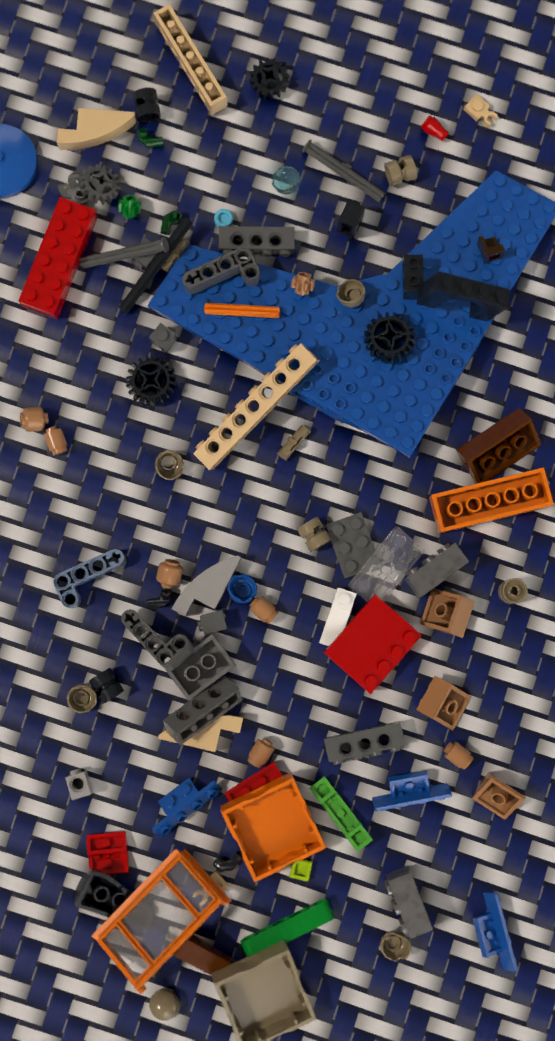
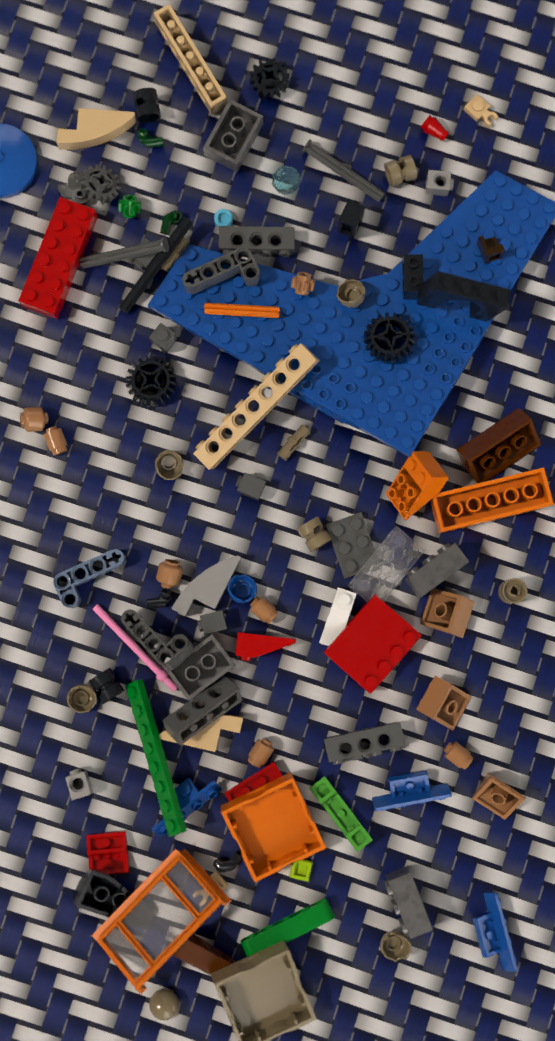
(156, 758): none -> green plate
(161, 675): none -> bright pink bar
(233, 135): none -> flat silver brick
(250, 486): none -> dark grey brick
(255, 645): none -> red slope
(416, 483): none -> orange slope
(431, 186): none -> light grey brick

